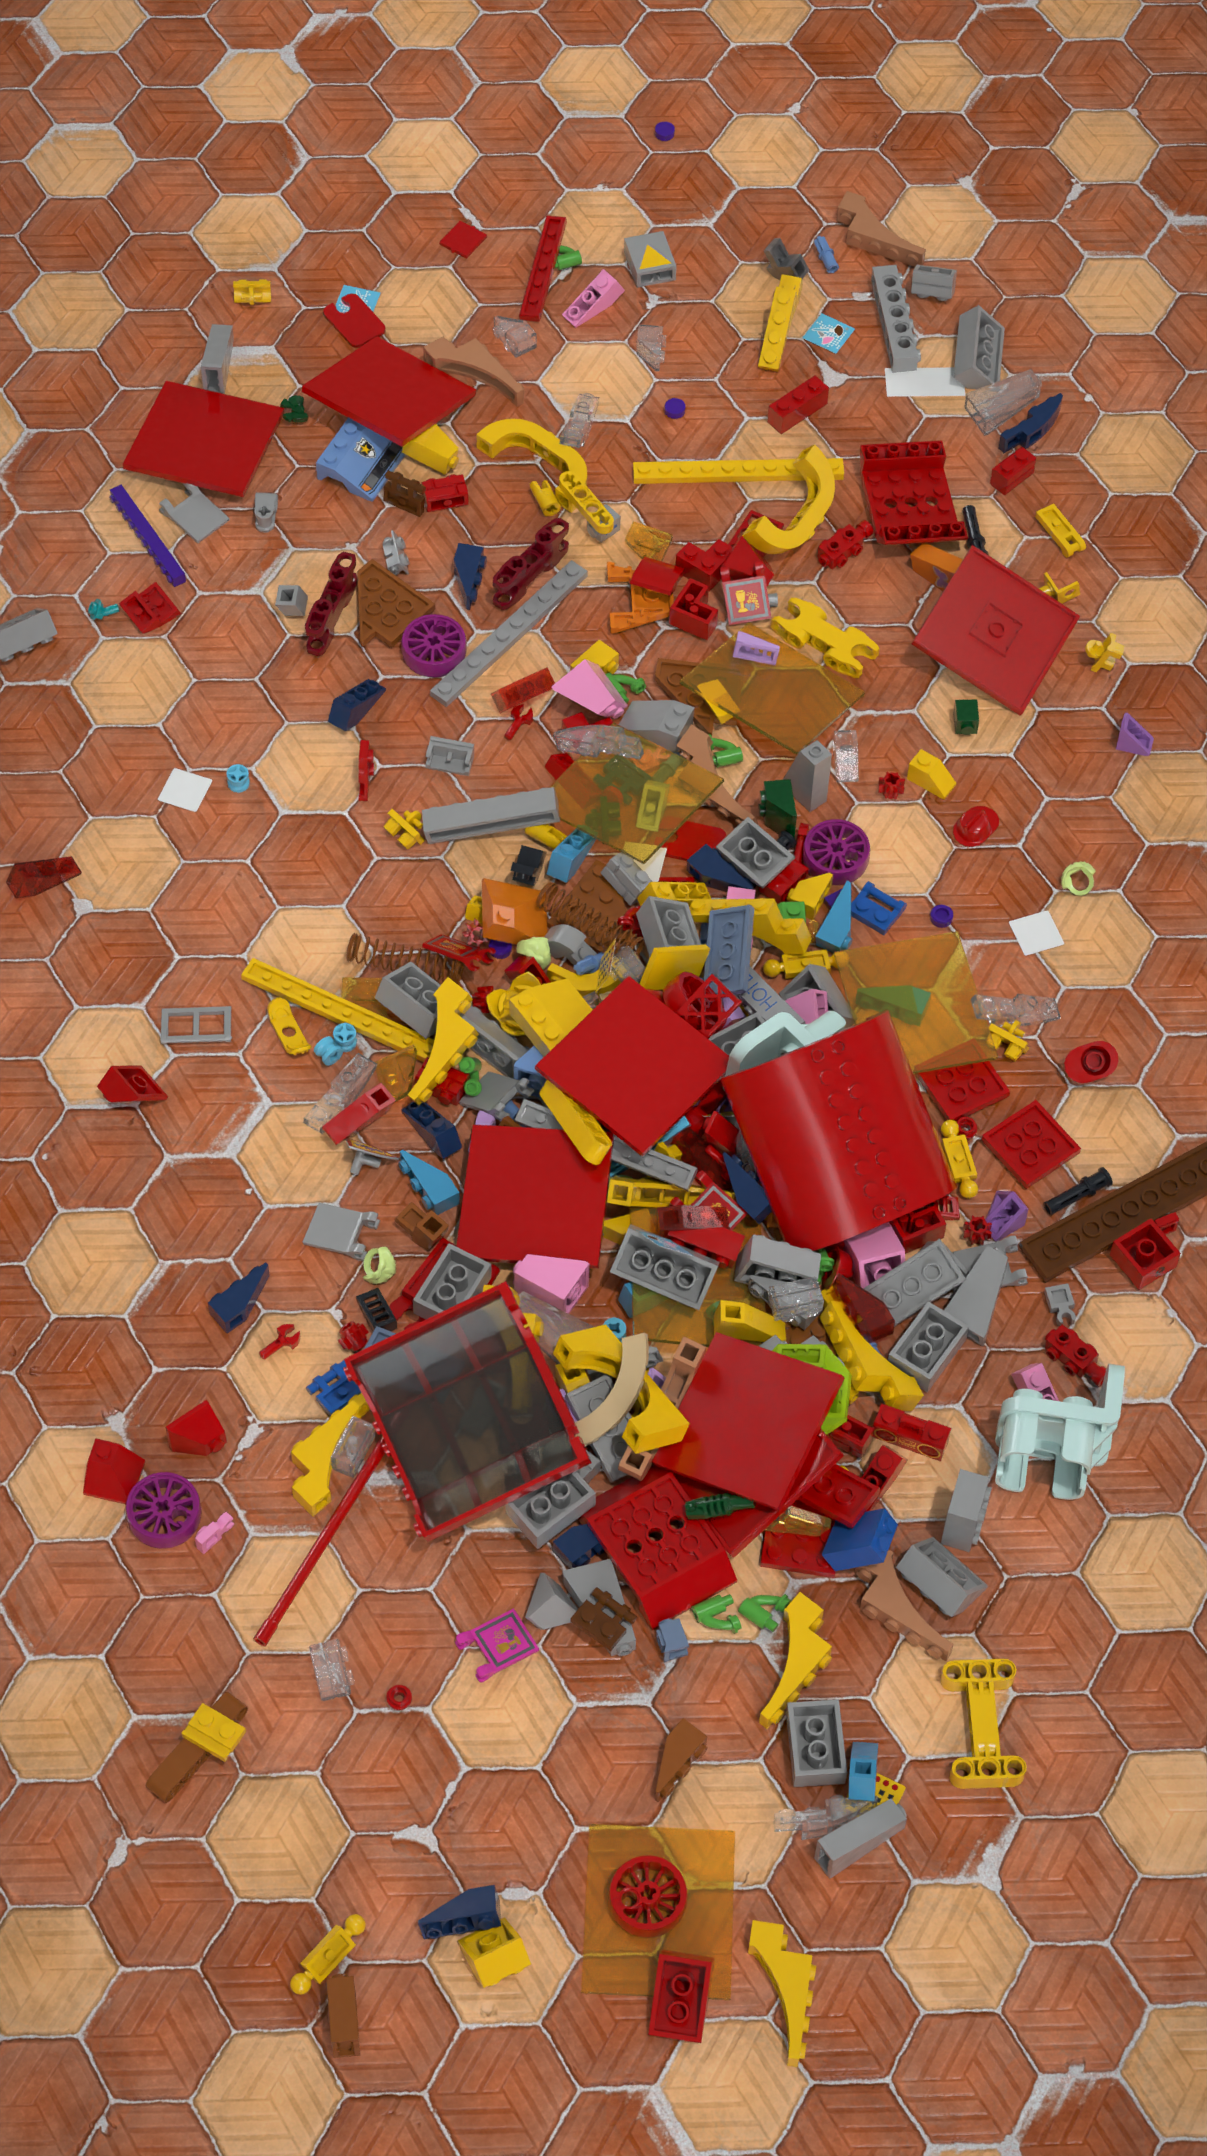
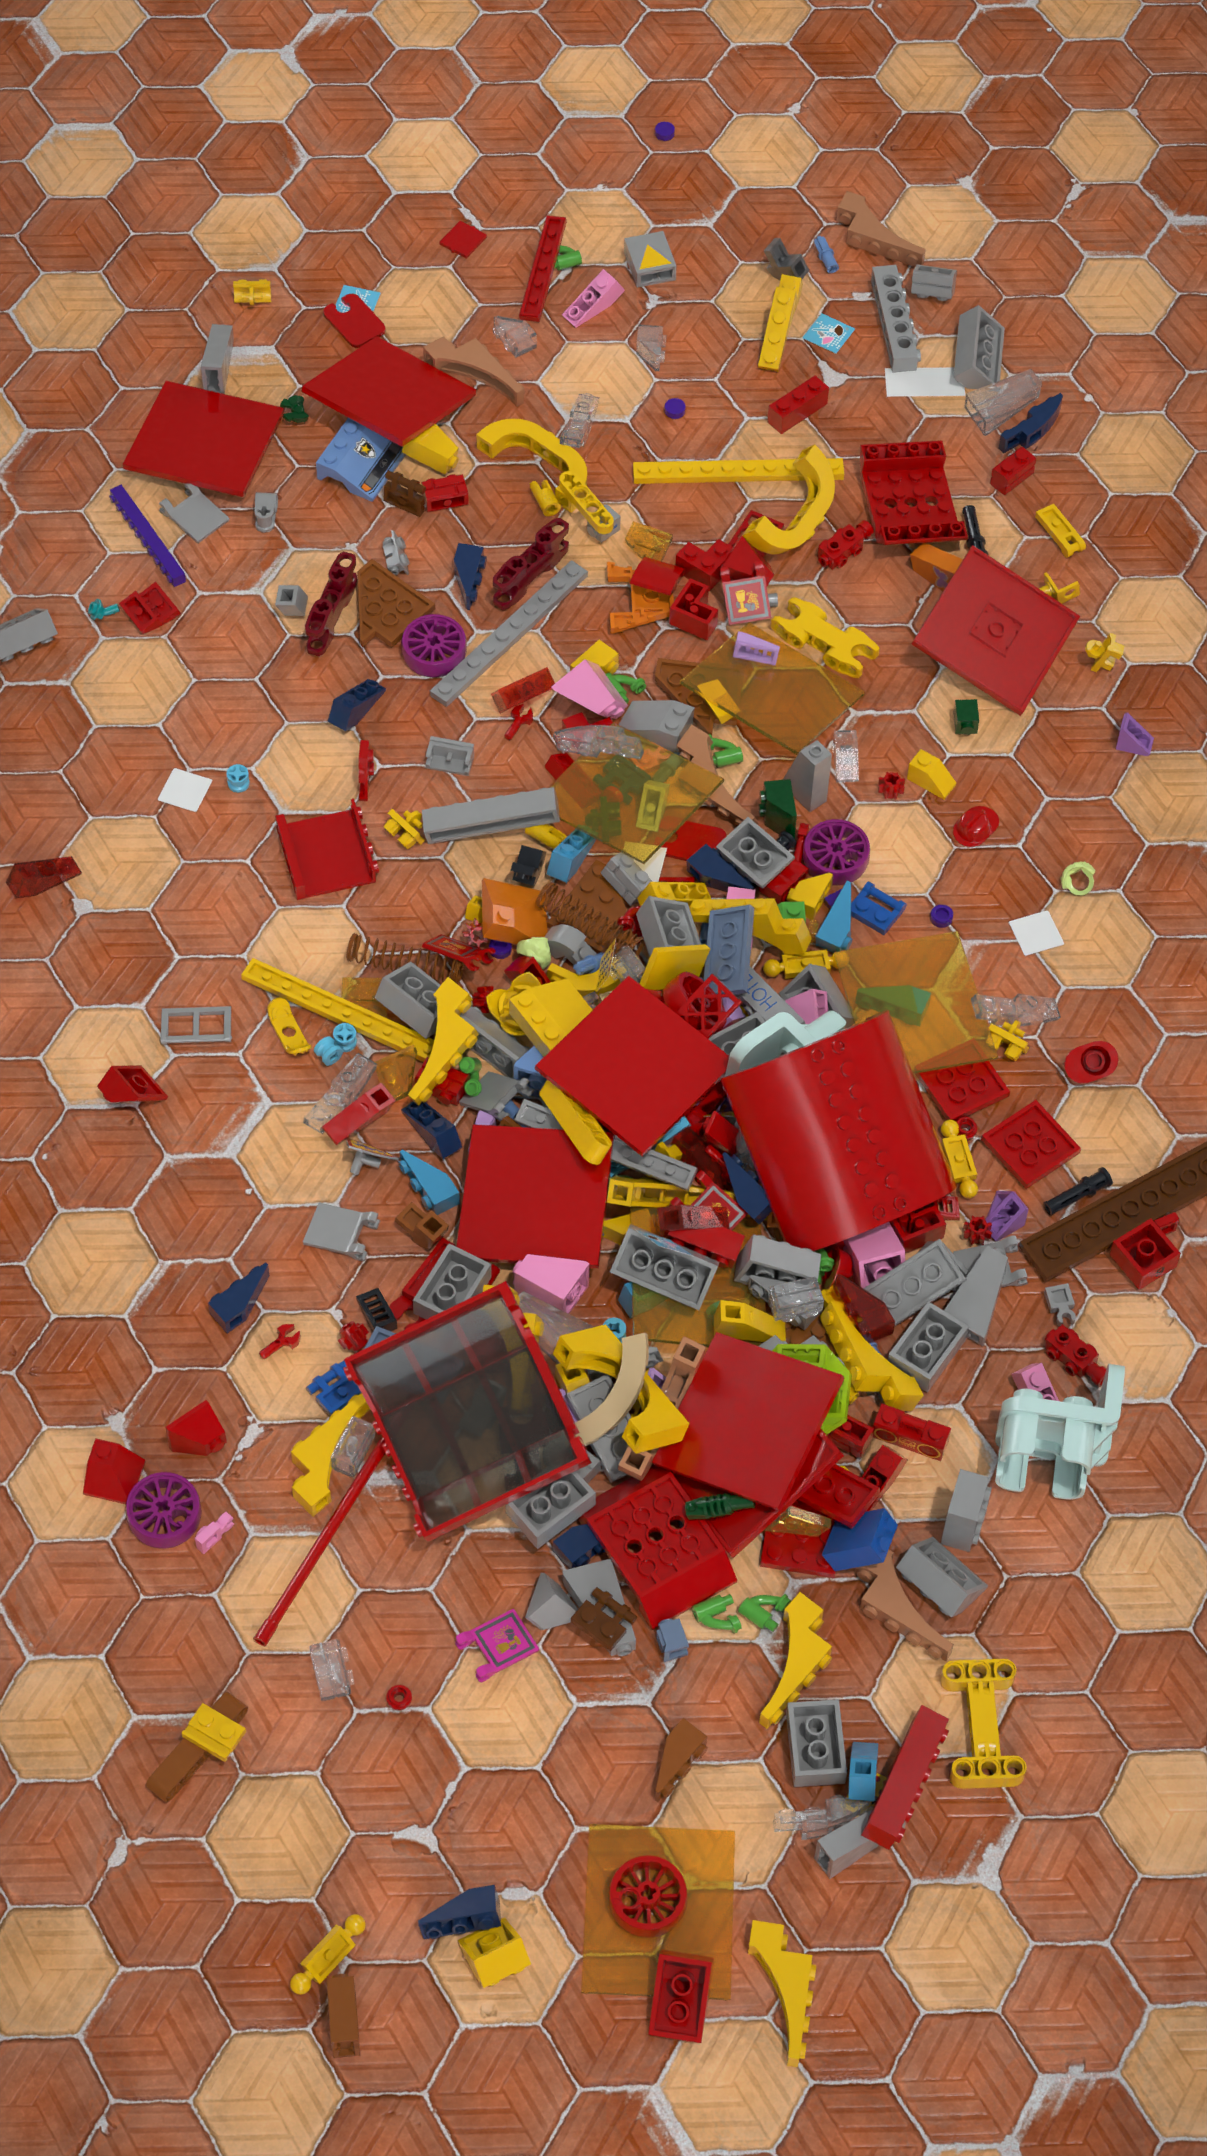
(327, 852): none -> red panel
(386, 1266): yellowish green piece -> none
(905, 1777): none -> red brick

